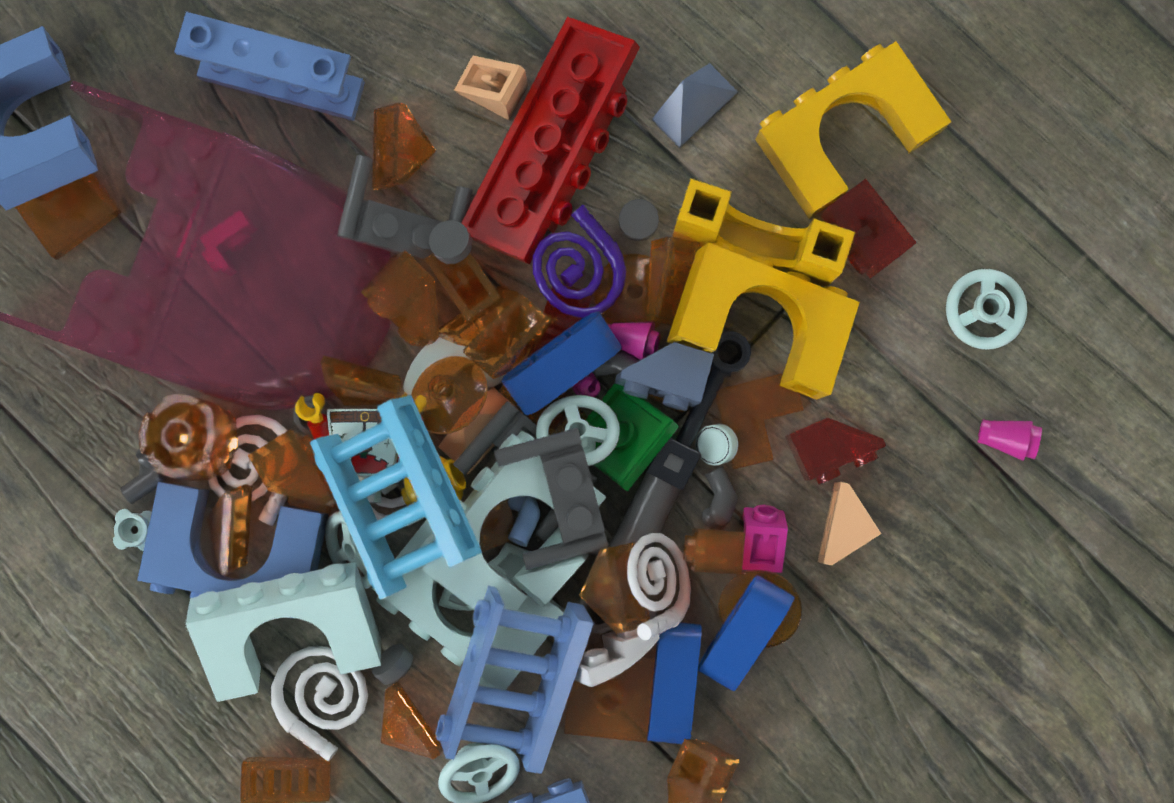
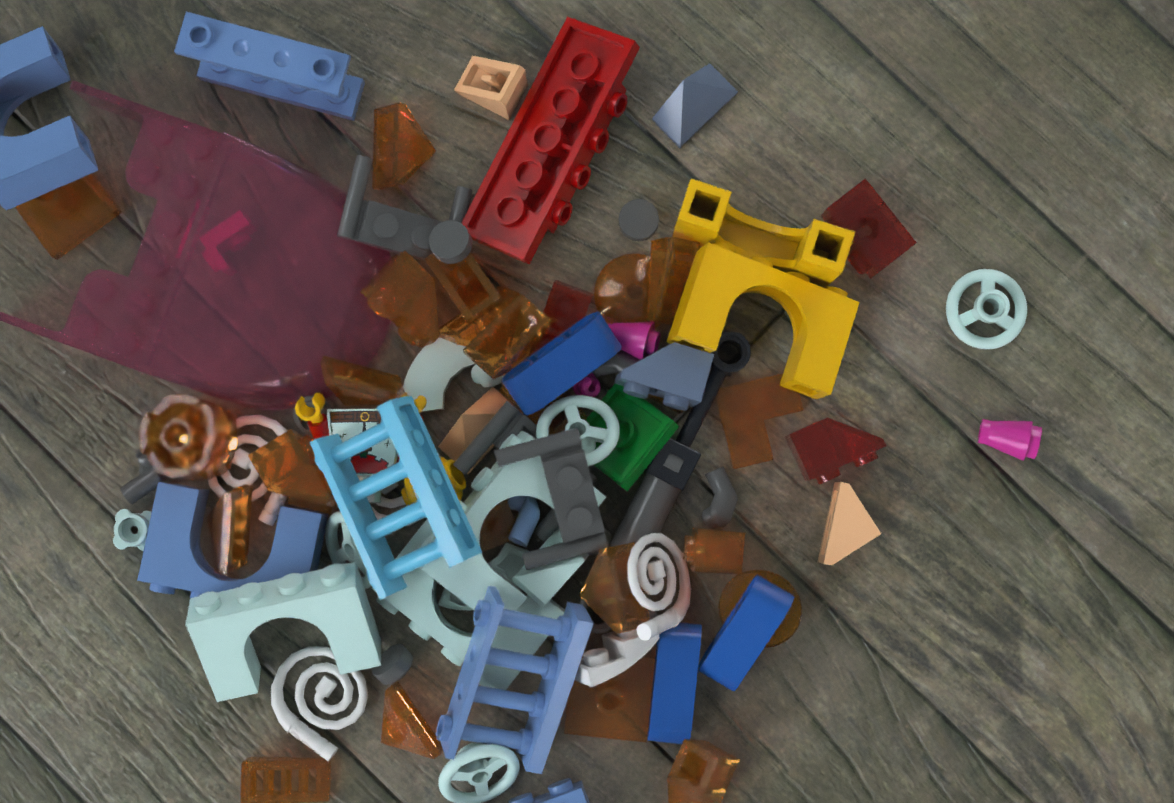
(460, 400): clear orange dish -> none
(574, 272): dark purple piece -> none
(716, 444): light aqua piece -> none
(764, 538): dark pink bracket -> none
(883, 82): yellow arch -> none

